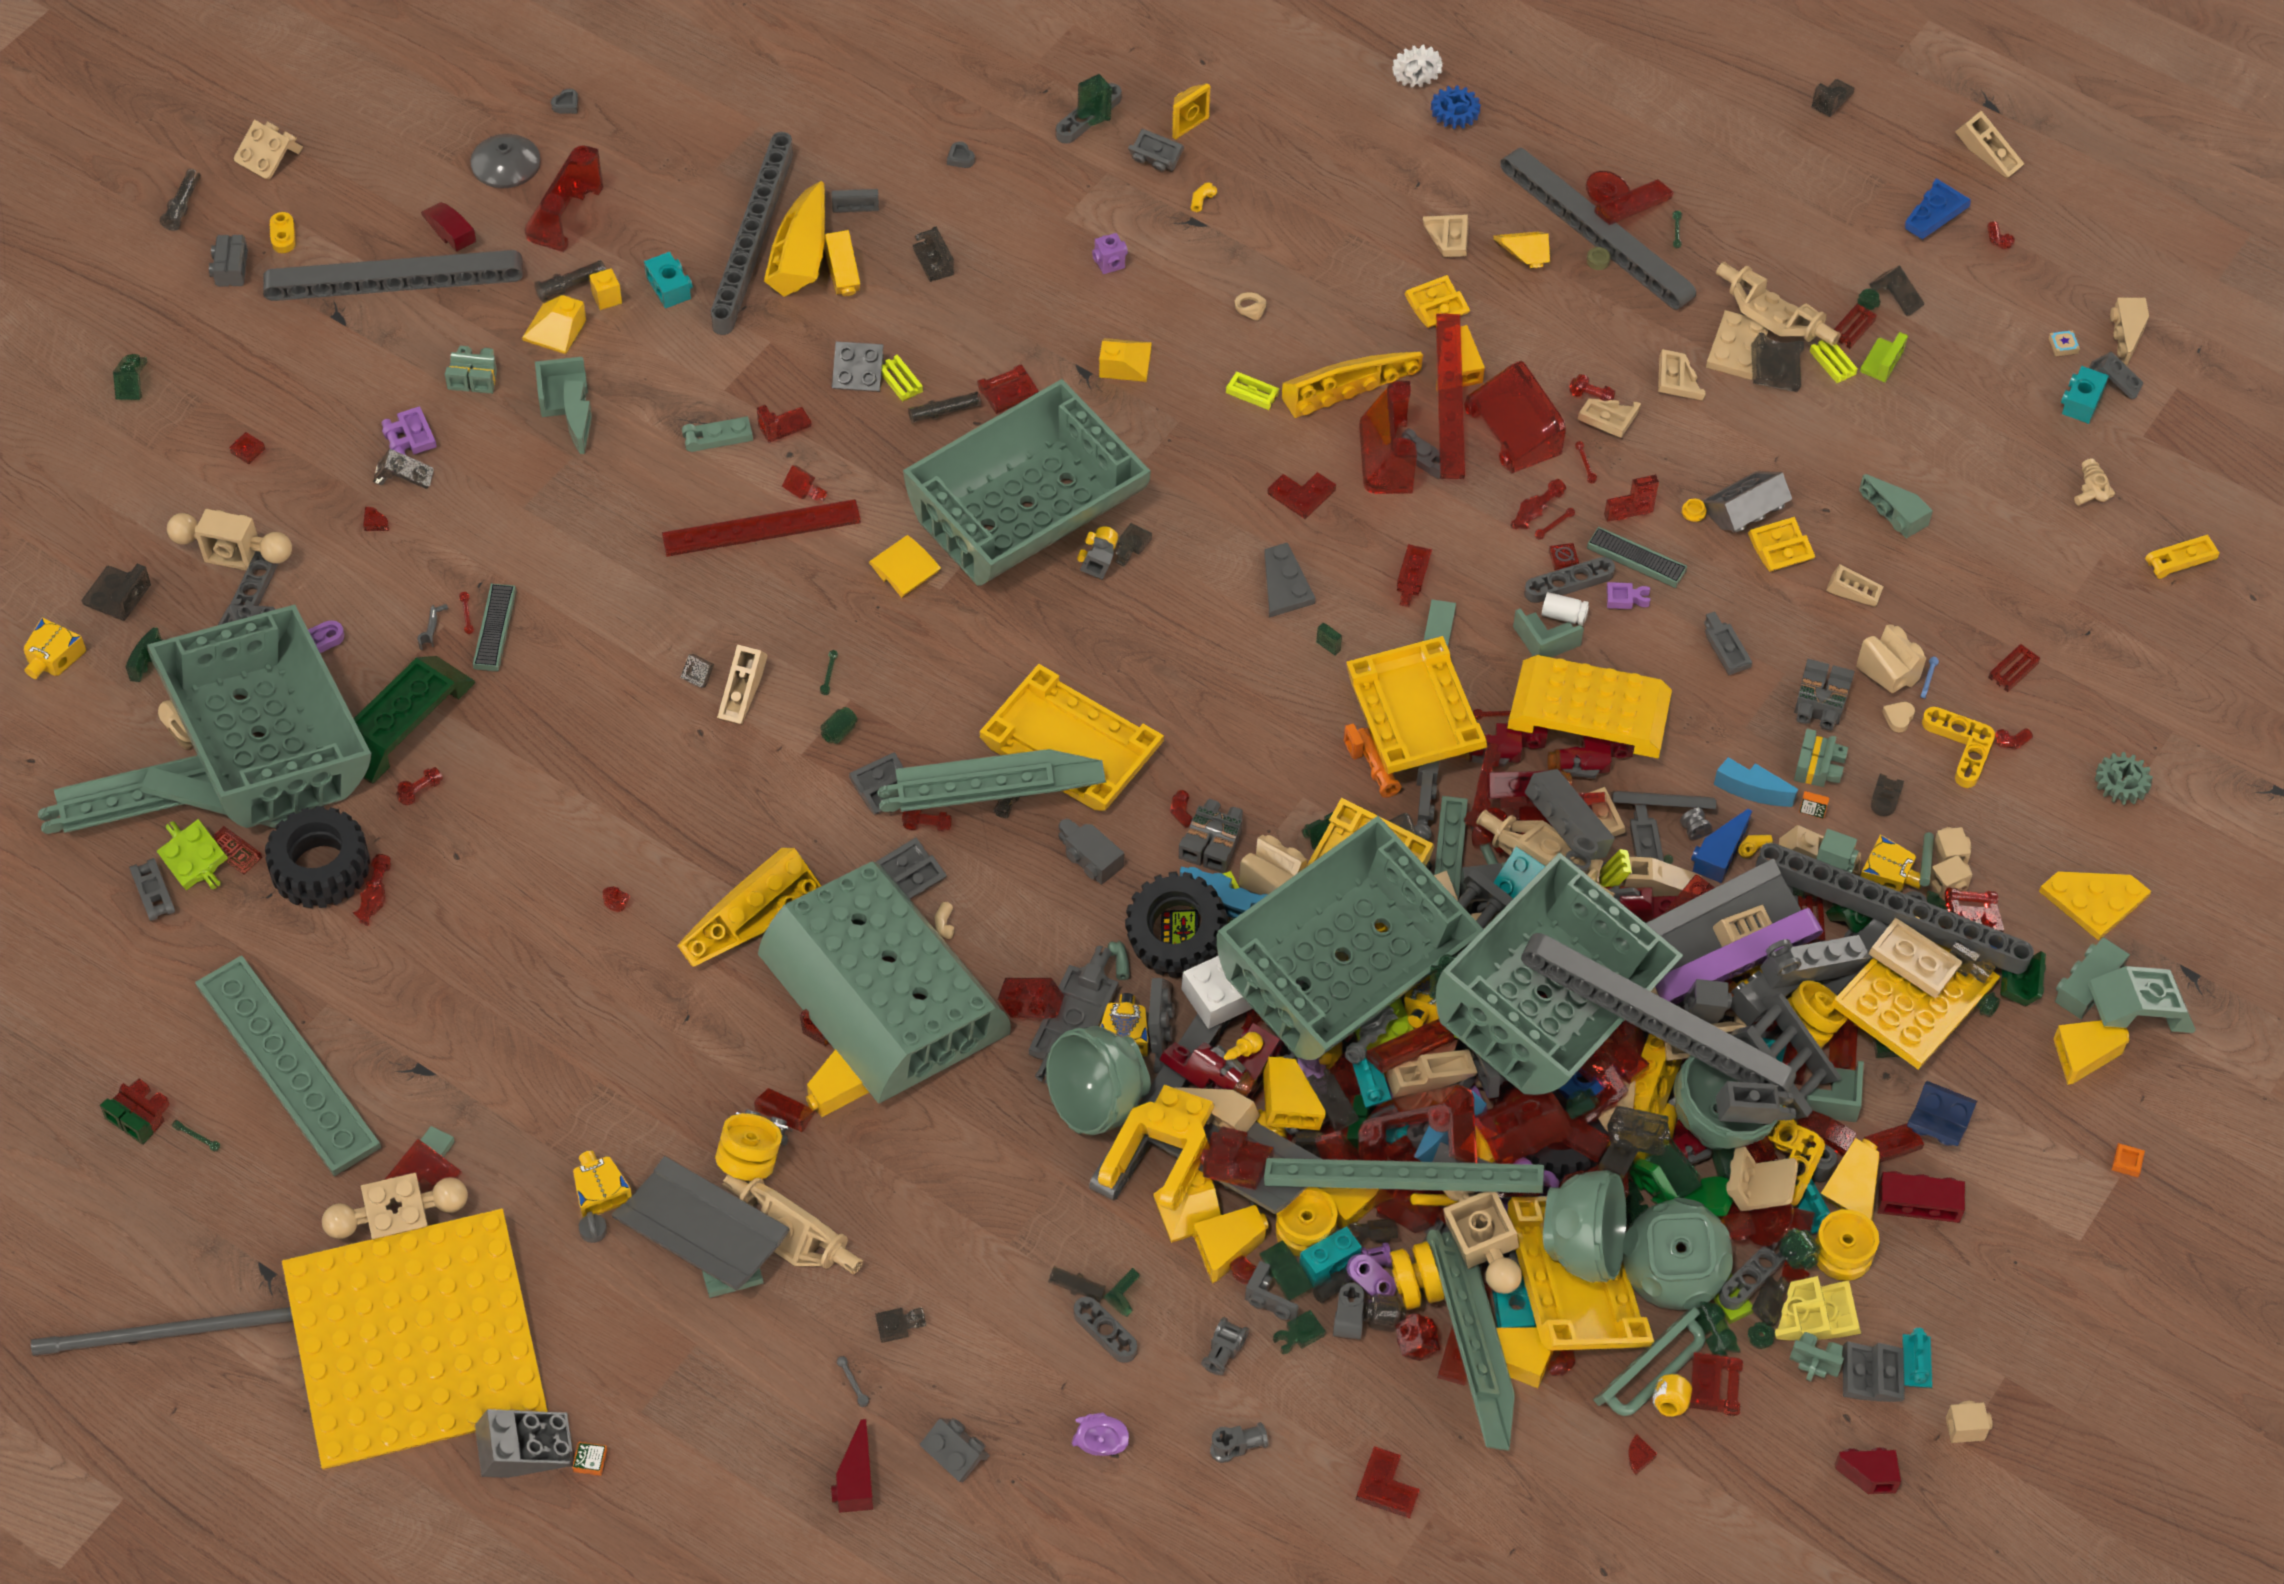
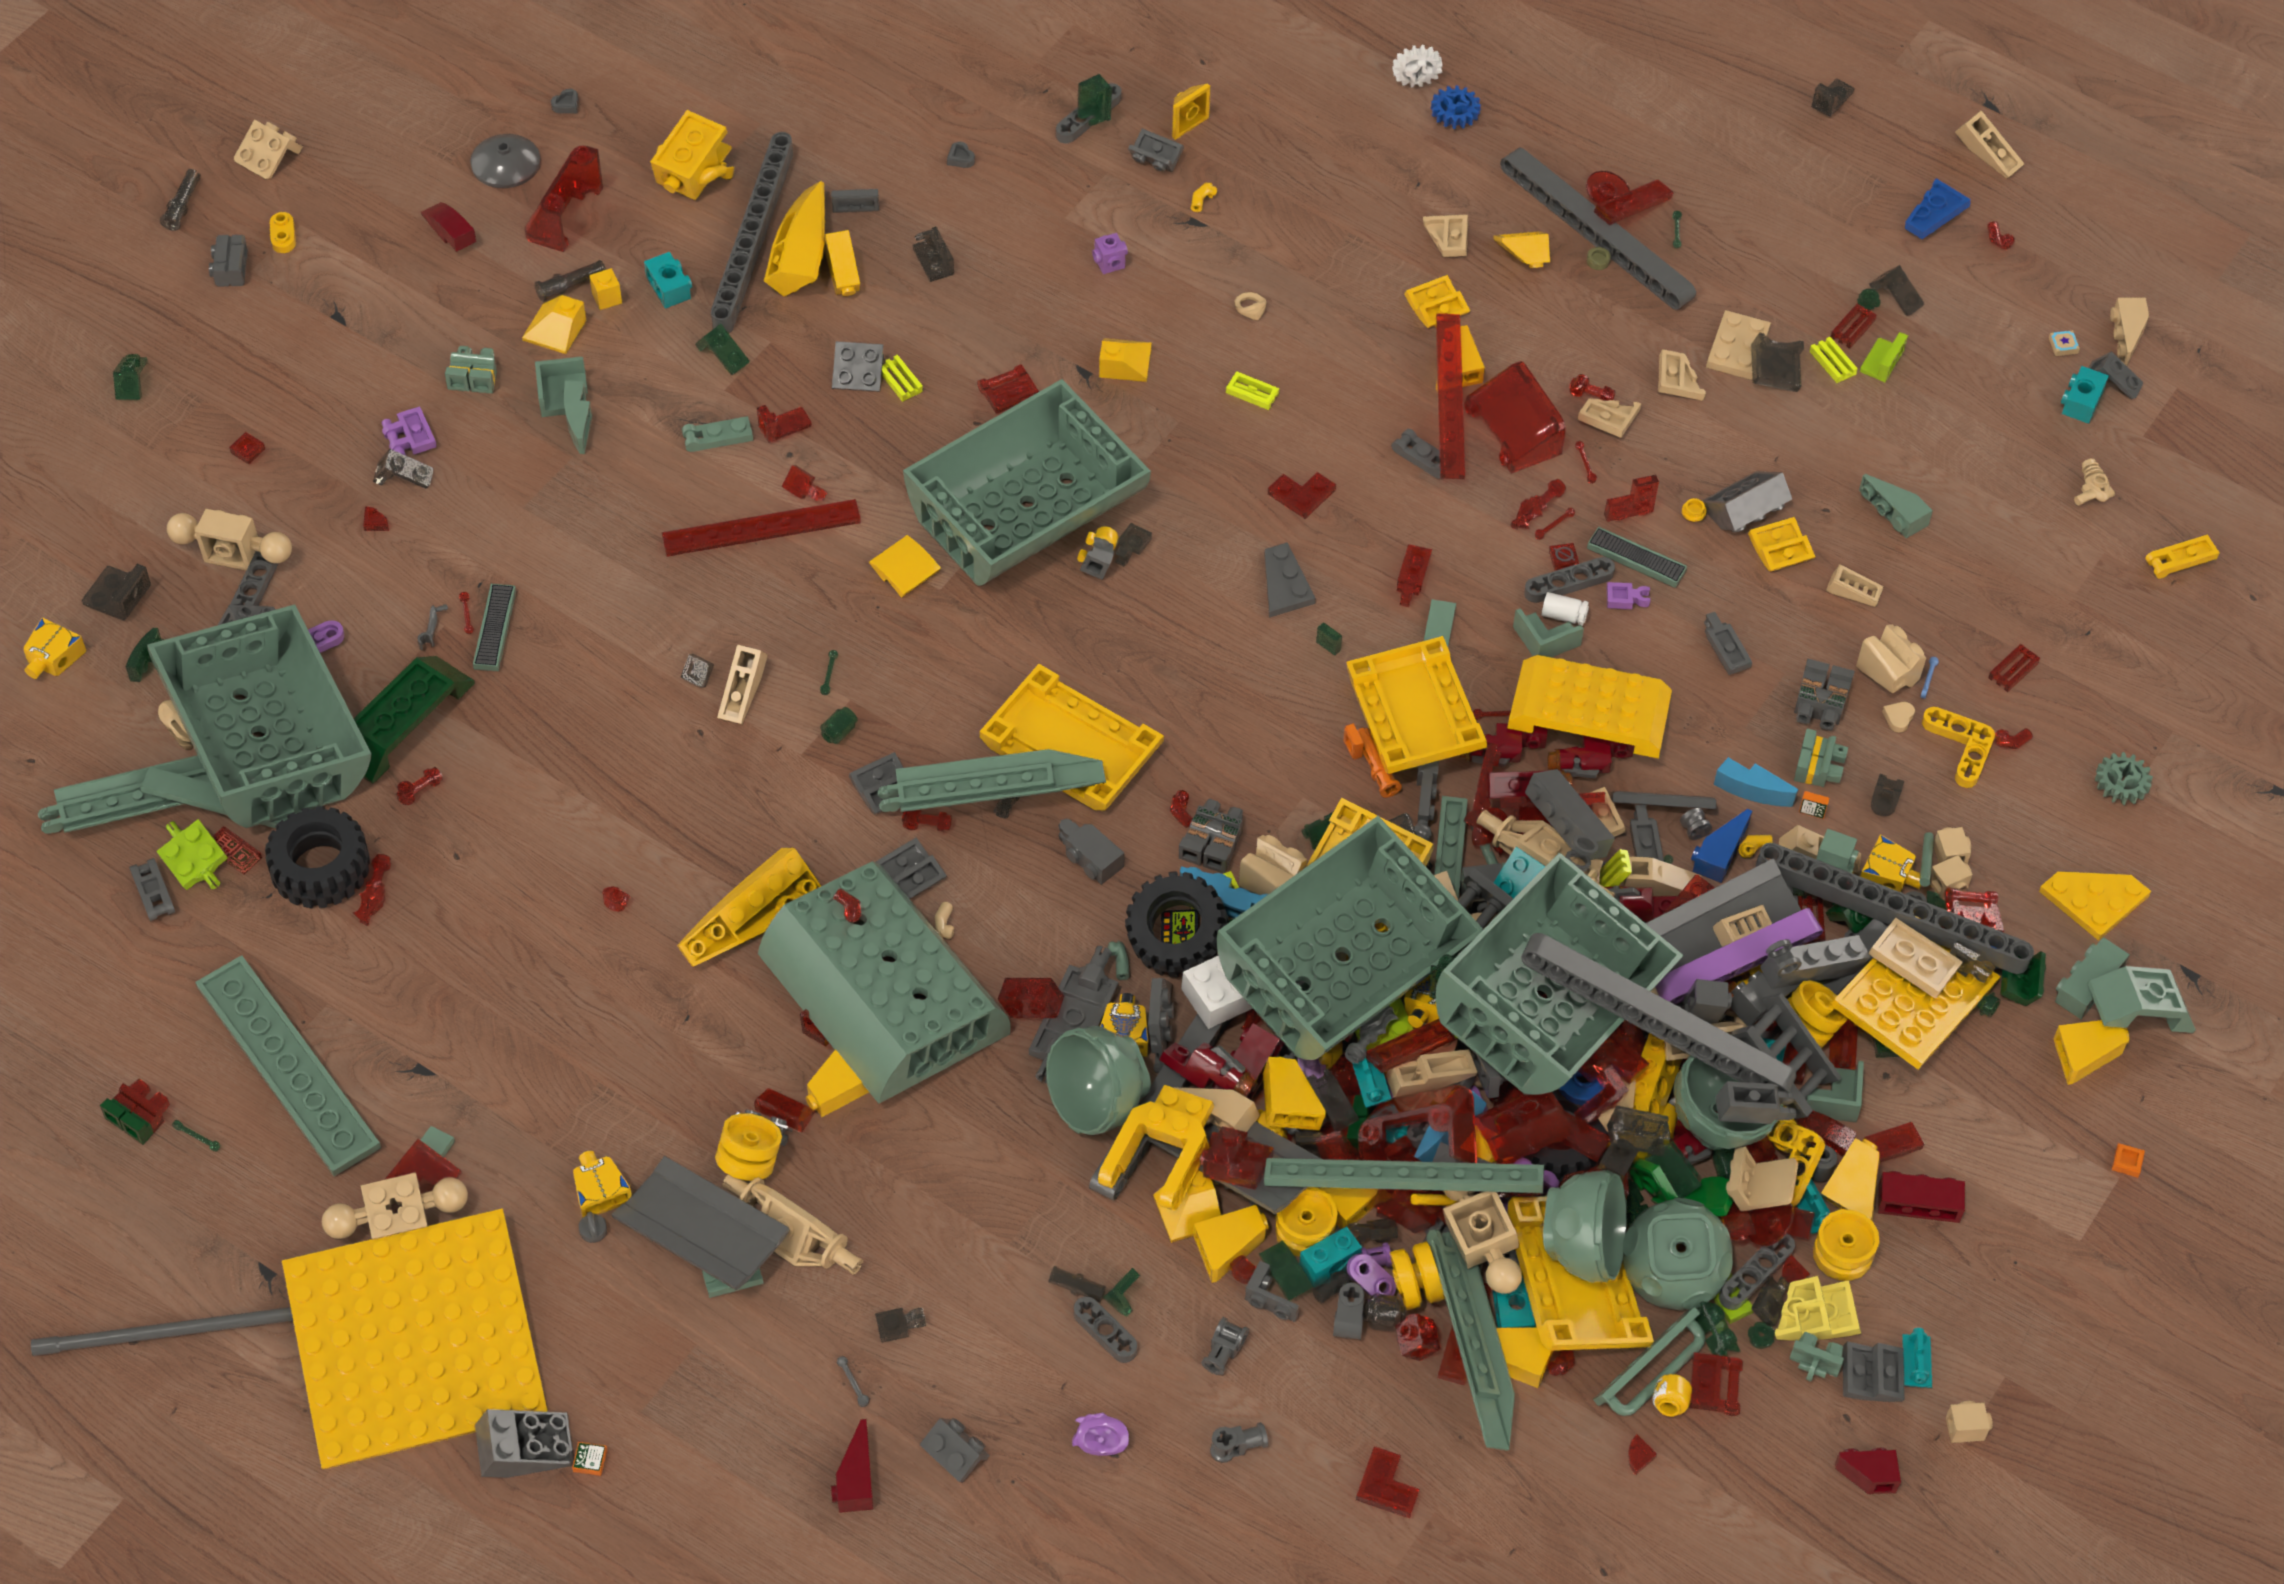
(392, 275): dark grey beam -> none
(692, 156): none -> yellow torso
(724, 348): none -> clear green bracket
(851, 905): none -> clear red arm
(939, 408): clear smoke pin -> none
(1250, 1043): yellow bar -> none
(1301, 1330): clear green plate -> none
(1346, 380): yellow wedge -> none
(1387, 460): clear red windscreen -> none
(1580, 1102): clear green plate -> none
(1772, 311): tan plate -> none
(1799, 1249): clear green head -> none
(1942, 1114): dark blue bracket -> none

